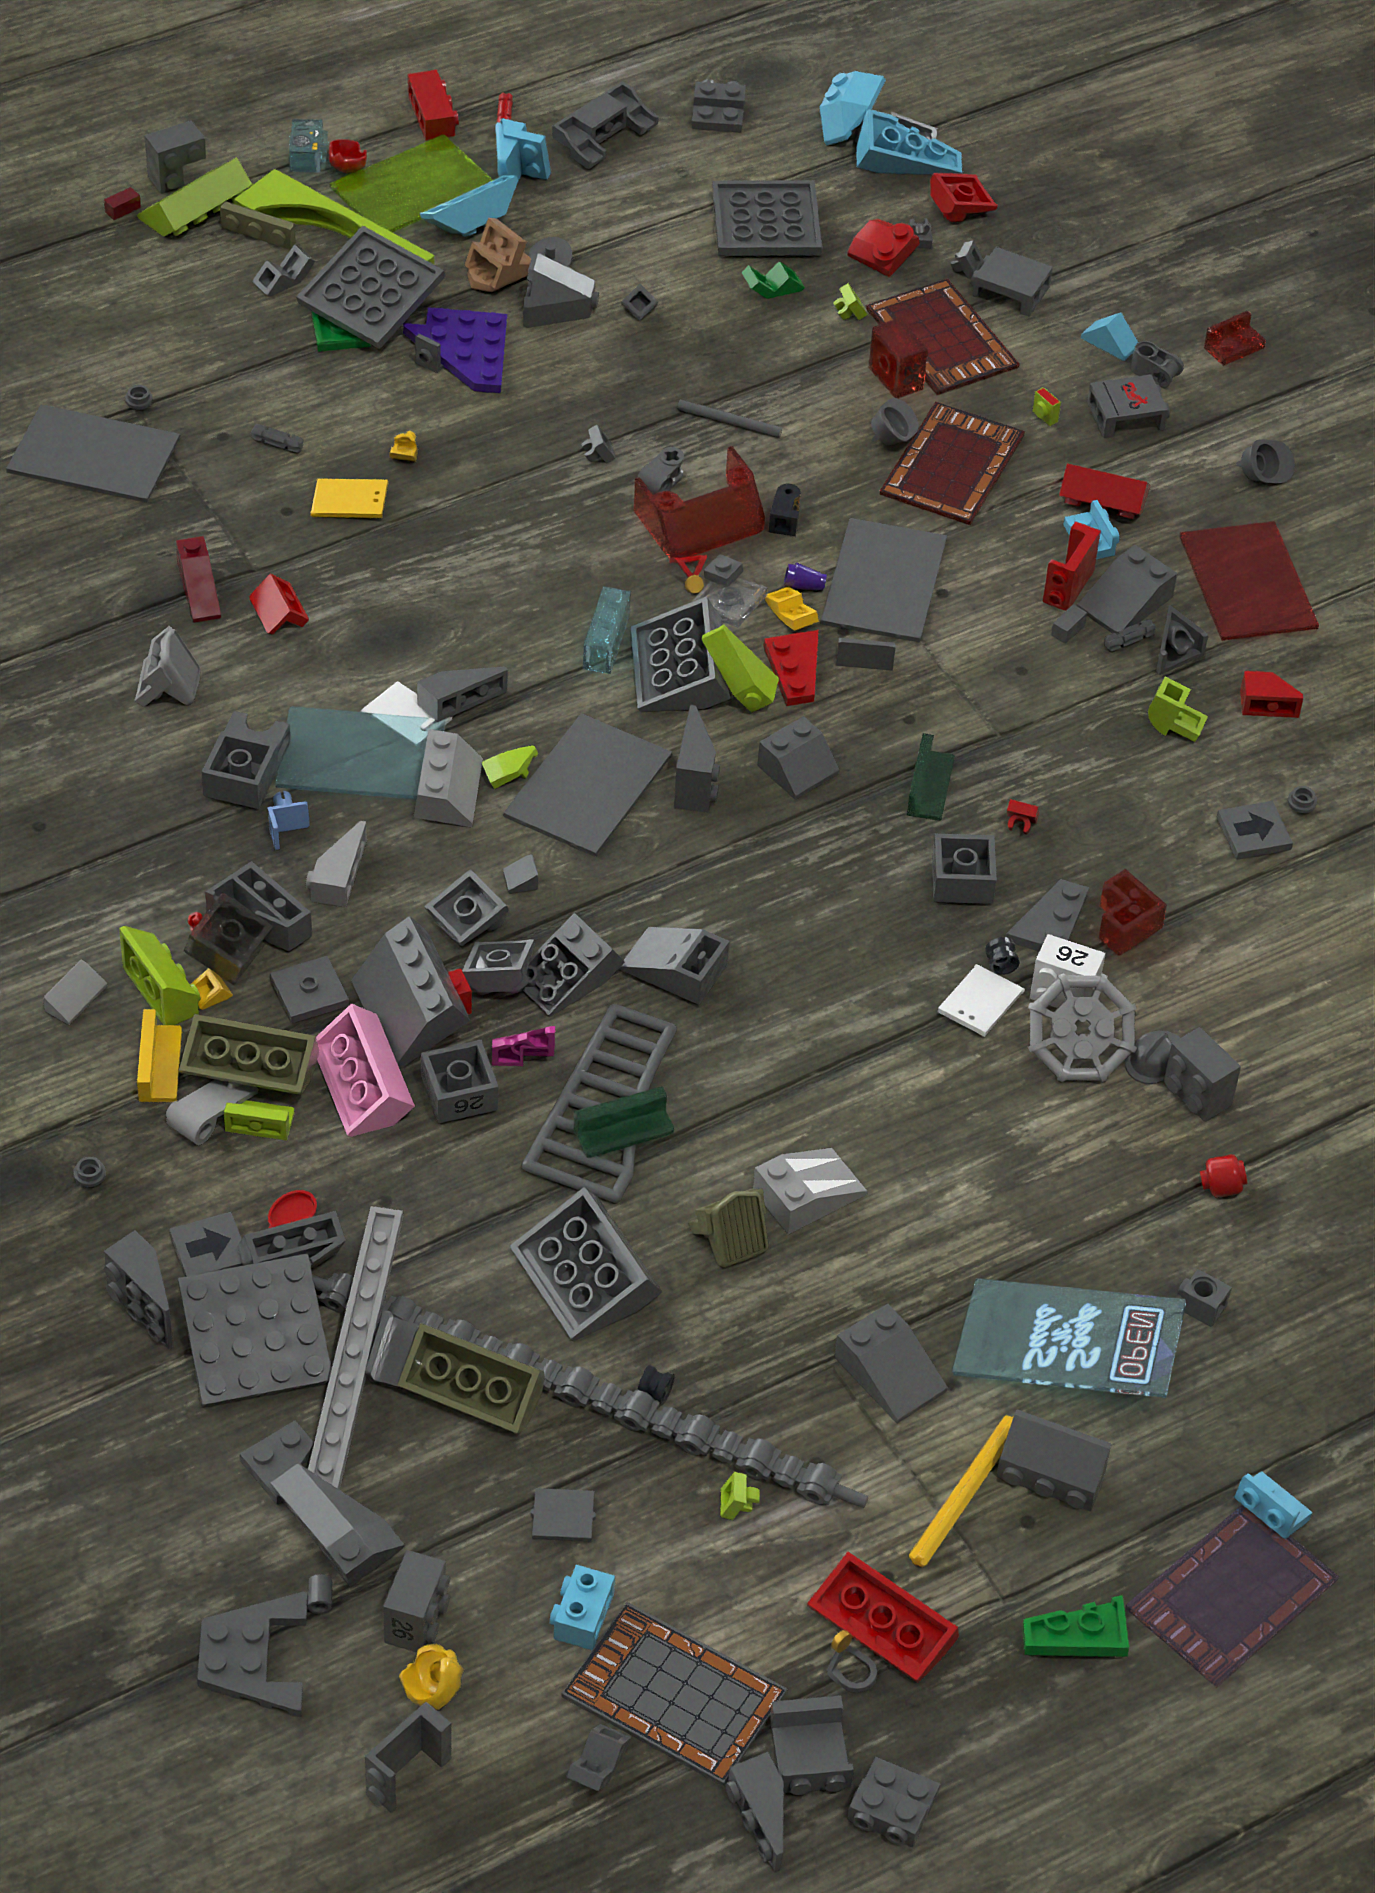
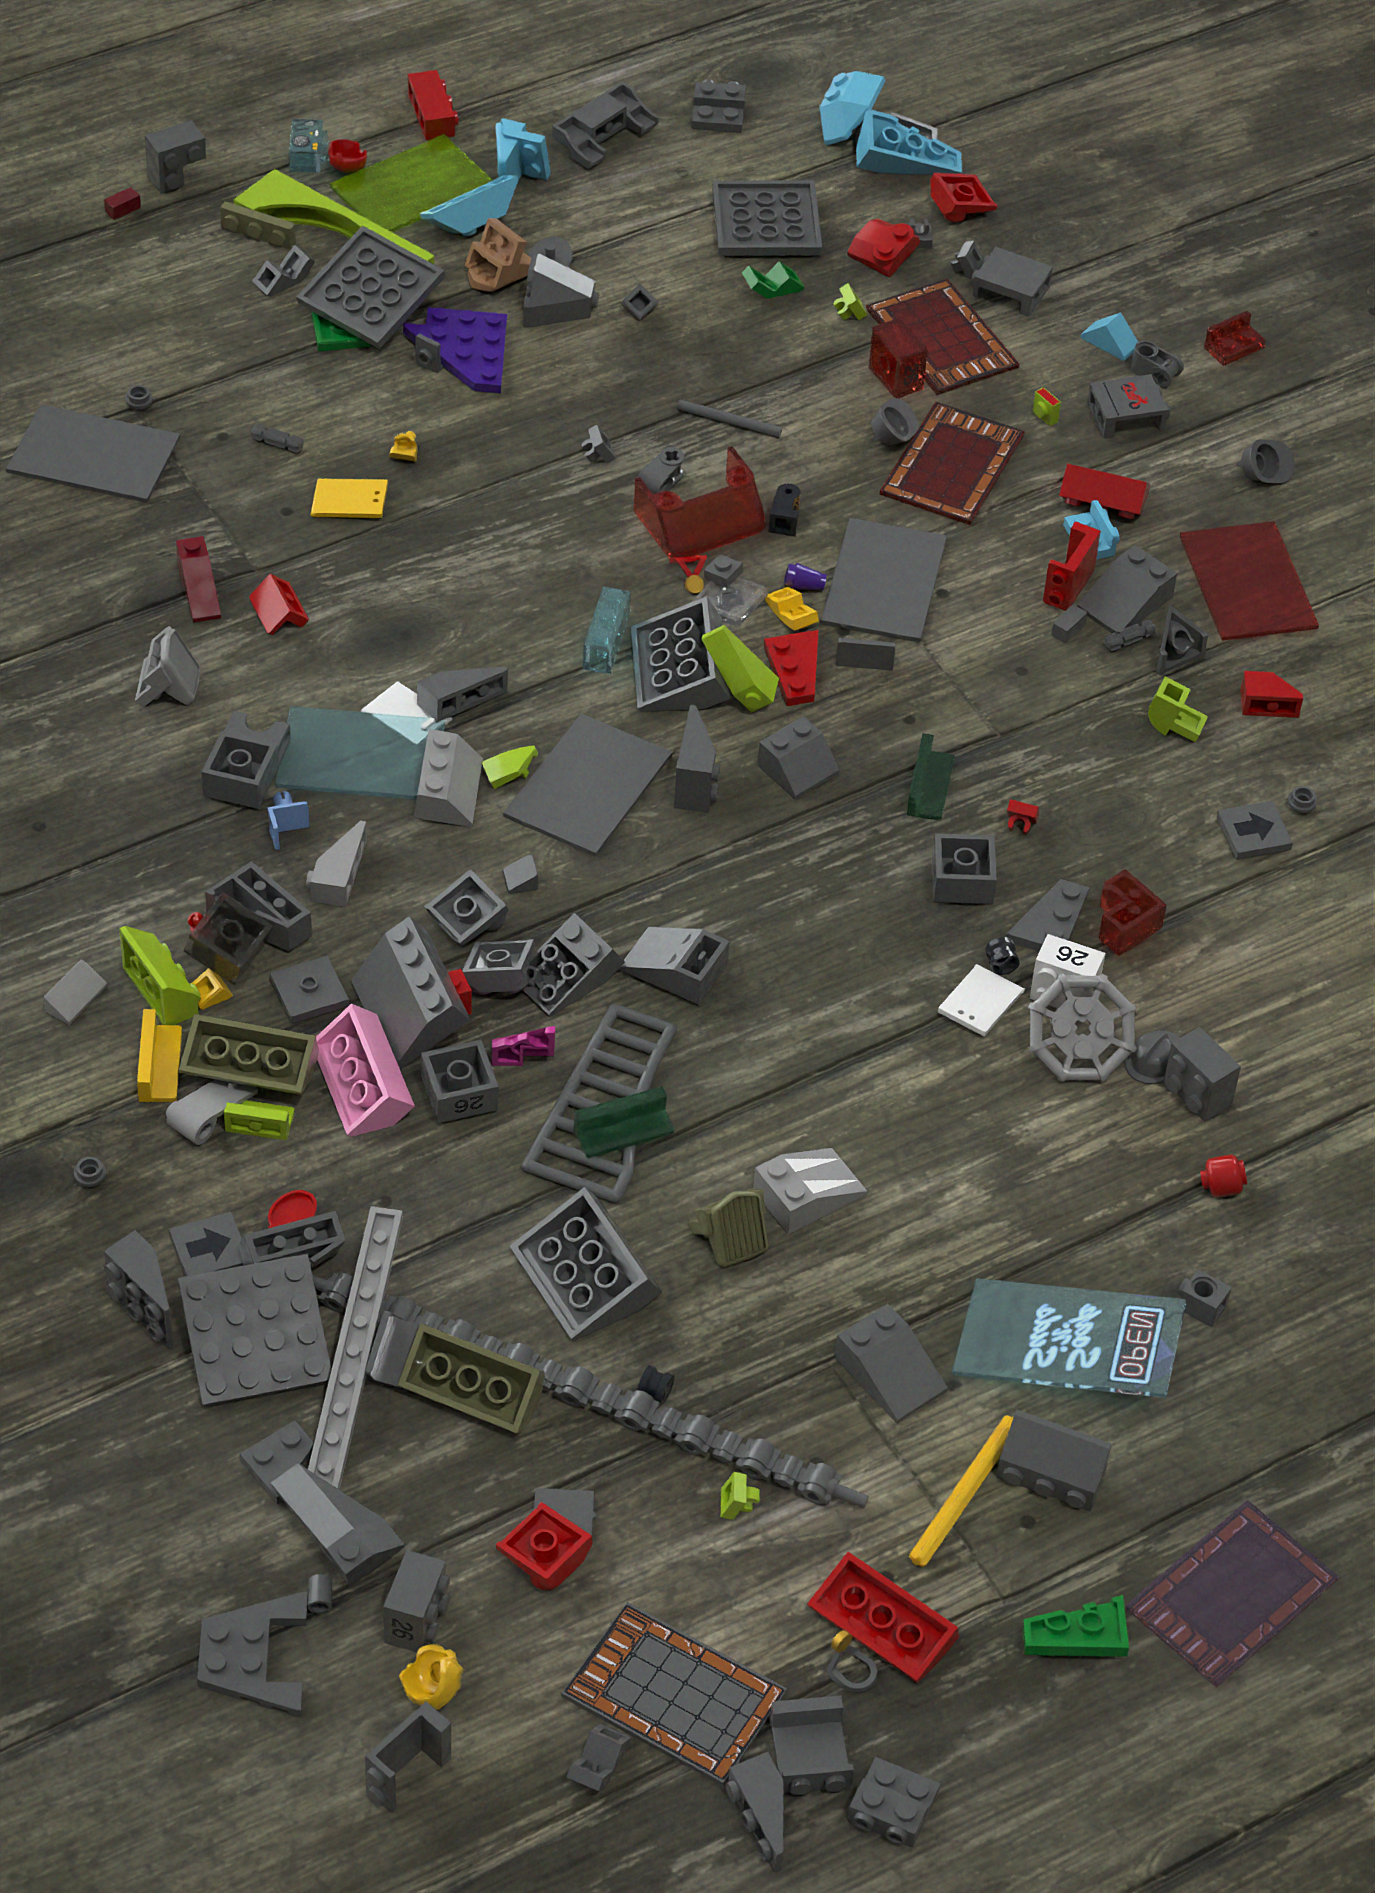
(196, 199): lime slope -> none
(504, 107): red axle -> none
(546, 1547): none -> red slope
(583, 1607): medium azure brick -> none
(1272, 1504): medium azure bracket -> none

